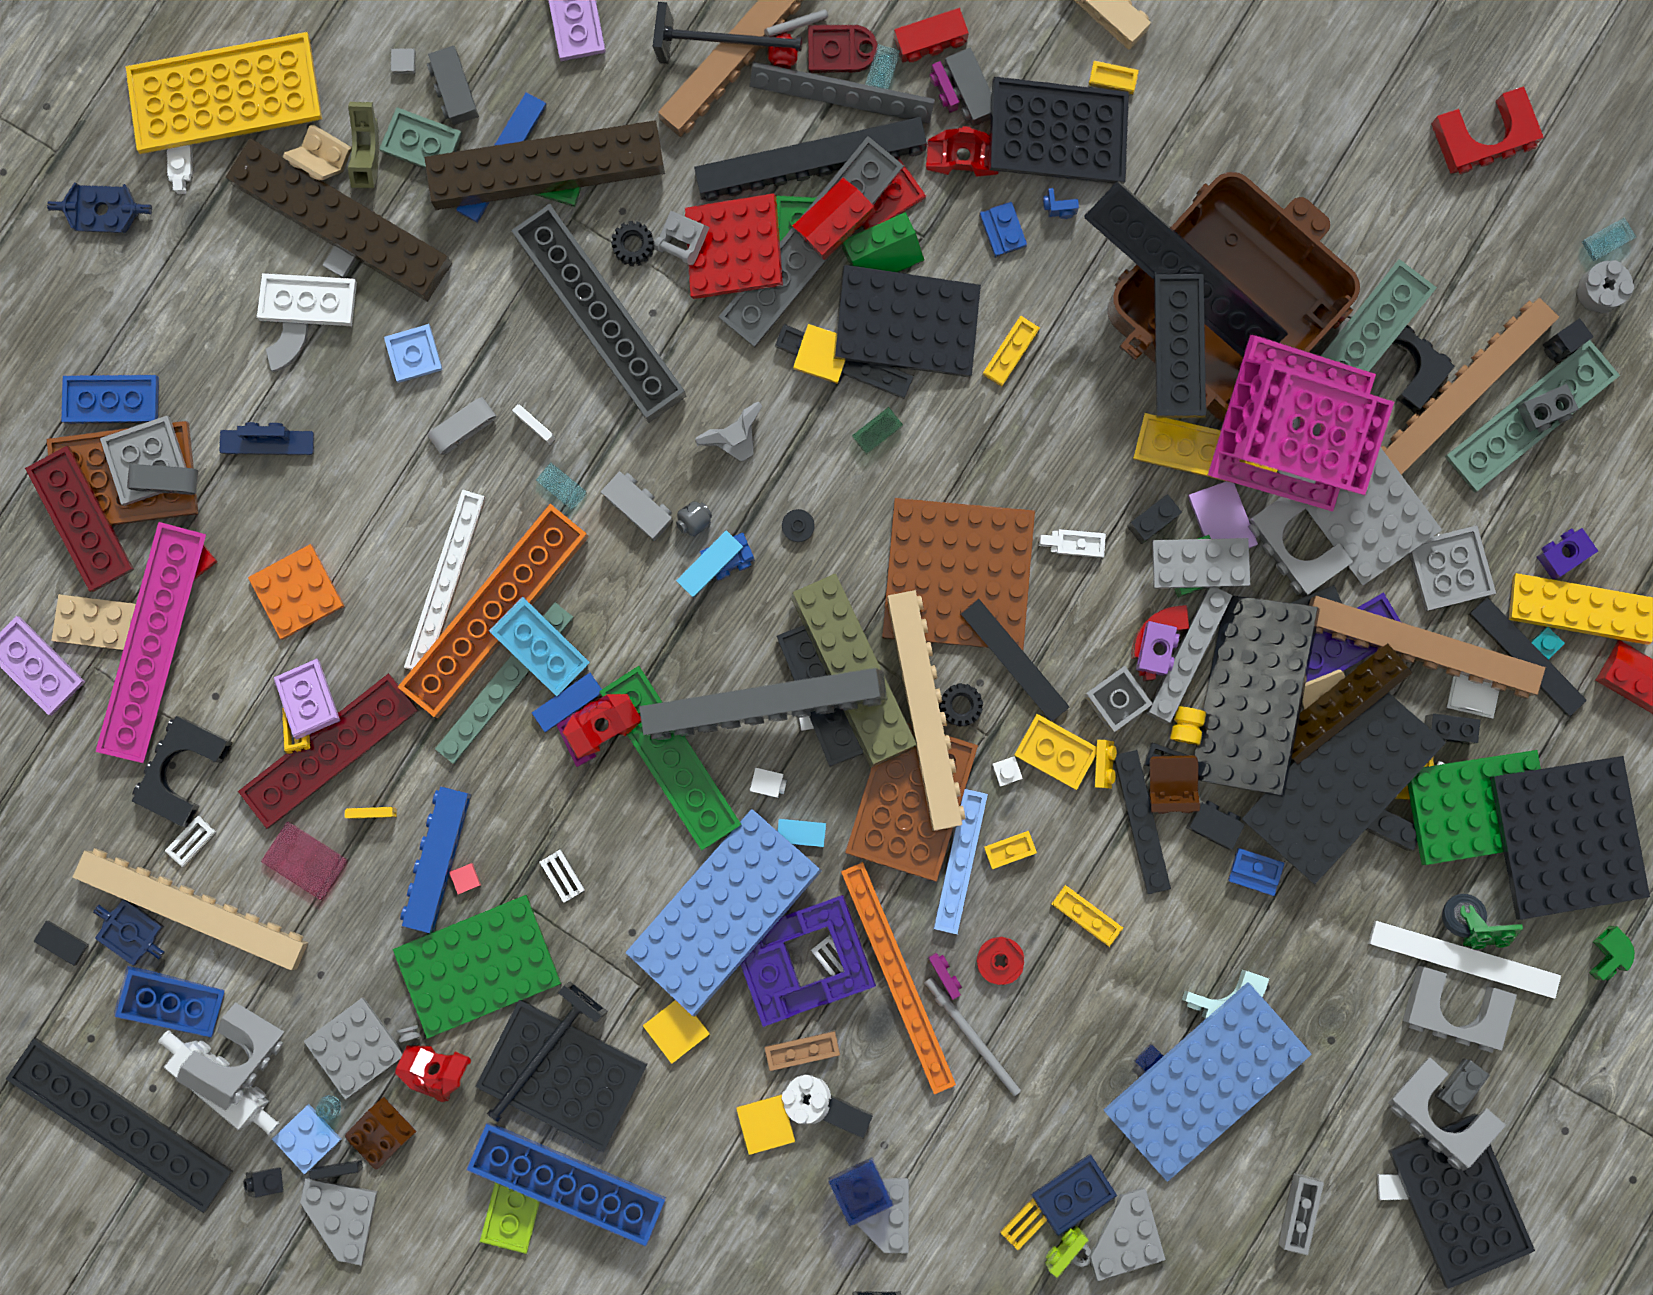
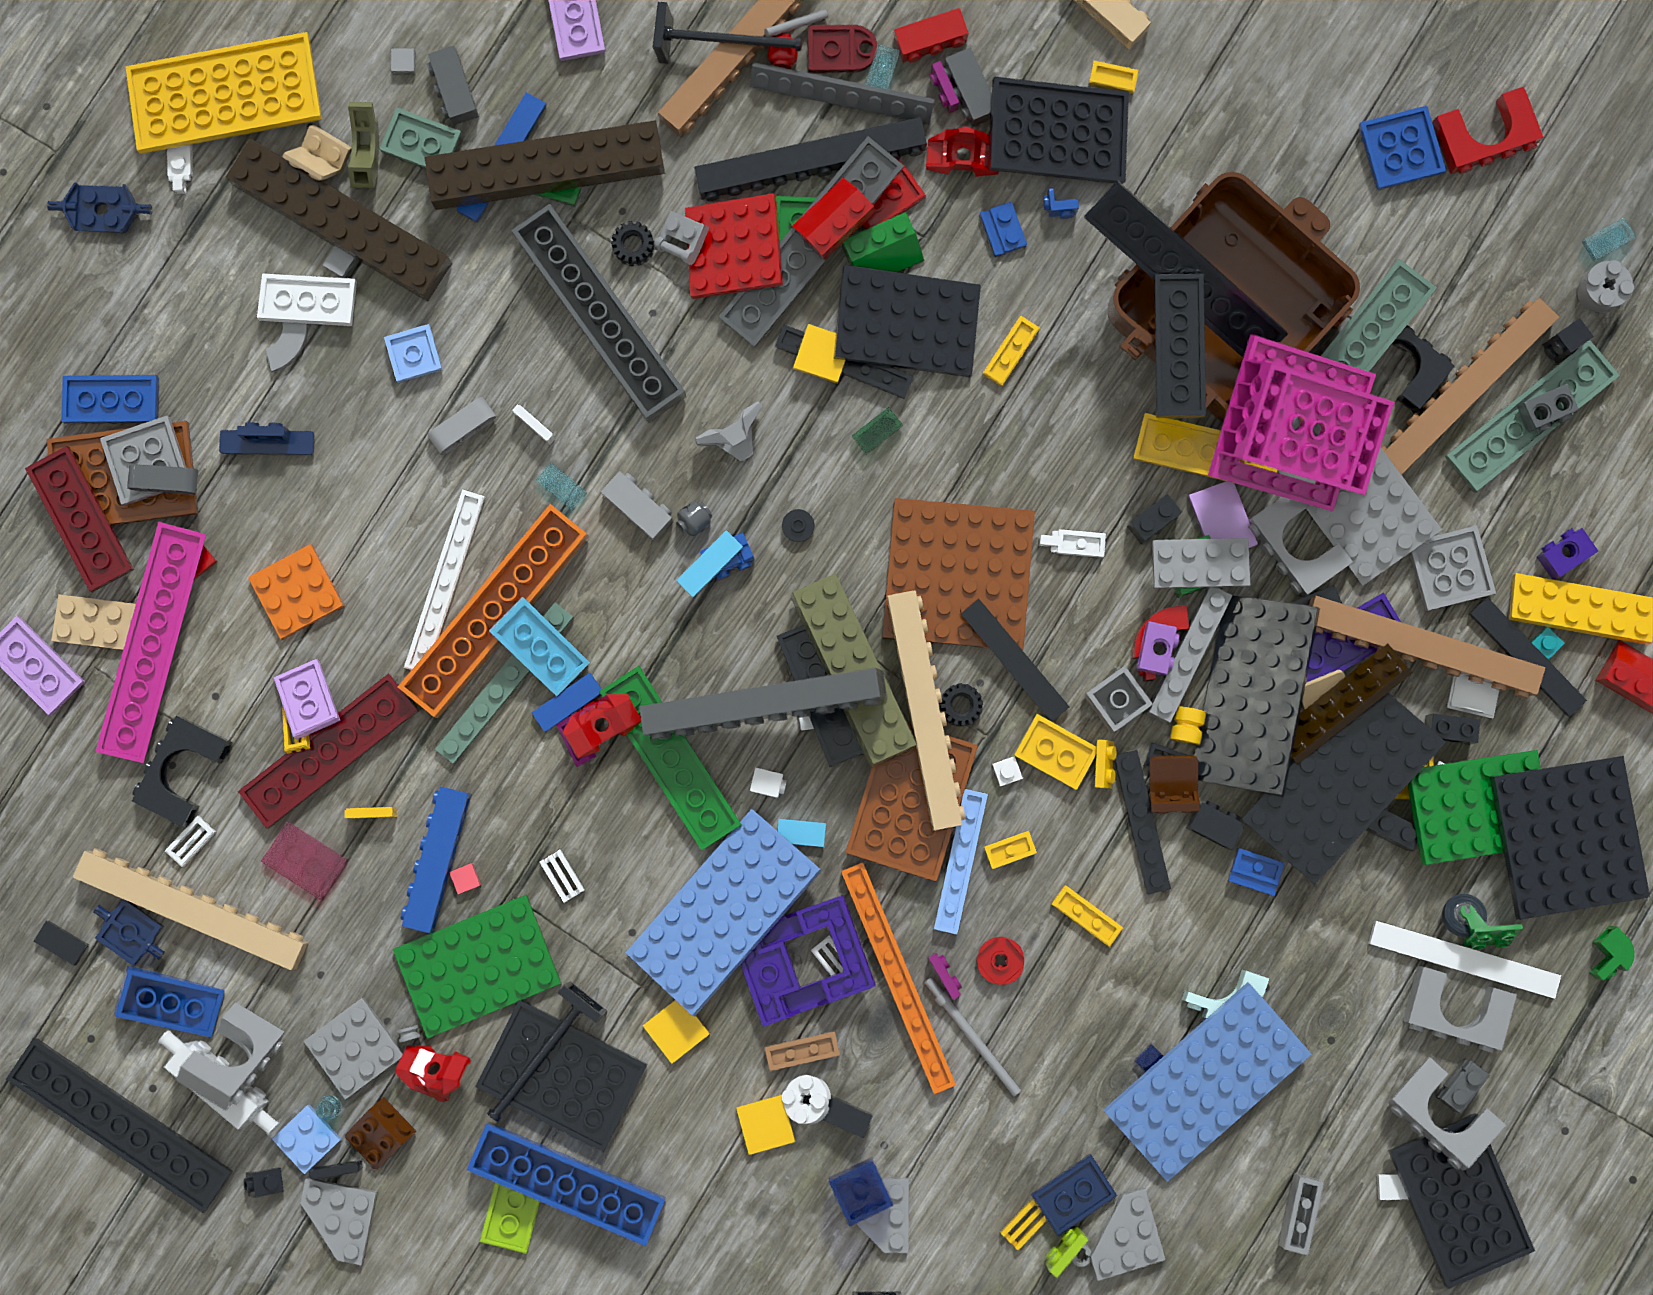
(1402, 147): none -> blue plate

